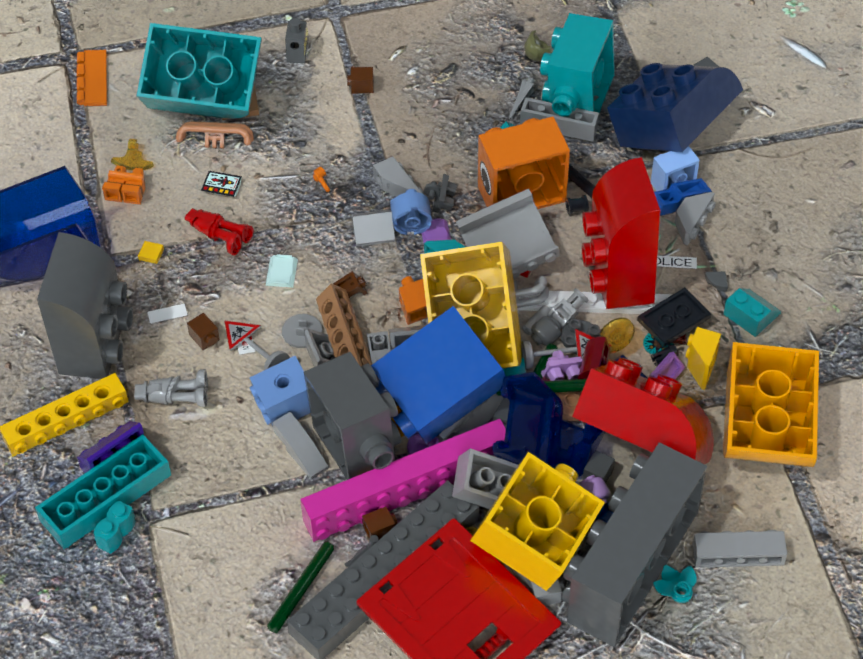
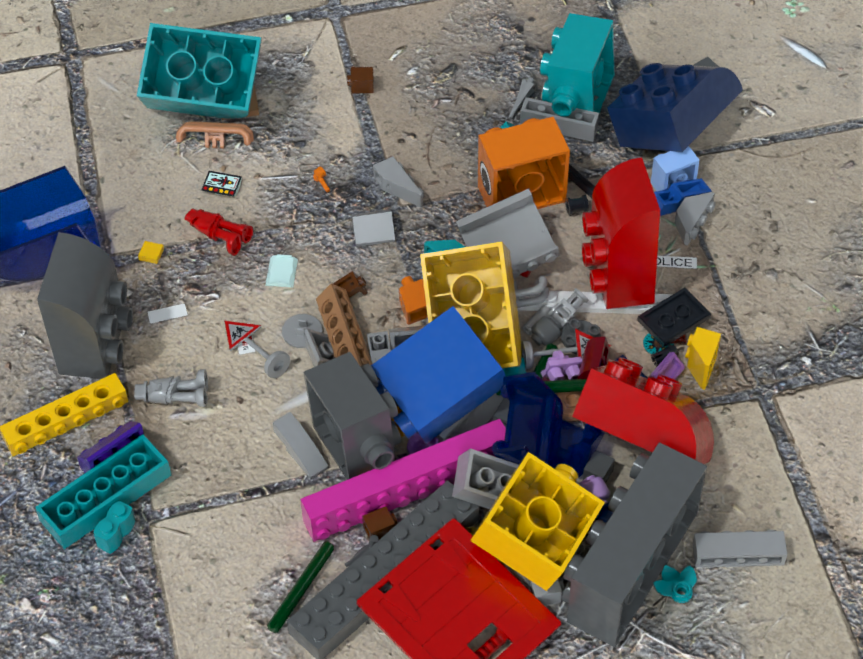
(92, 78): orange windscreen -> none
(124, 185): orange hips -> none
(133, 158): clear yellow piece -> none
(203, 331): reddish brown brick -> none
(281, 391): medium blue brick -> none
(296, 32): dark grey torso -> none
(411, 212): medium blue brick -> none
(437, 231): medium lavender piece -> none
(439, 192): dark grey hips -> none
(536, 48): olive hair -> none
(618, 333): clear yellow dish -> none
(717, 279): dark grey tile -> none
(750, 311): teal slope -> none
(771, 405): light orange brick -> none

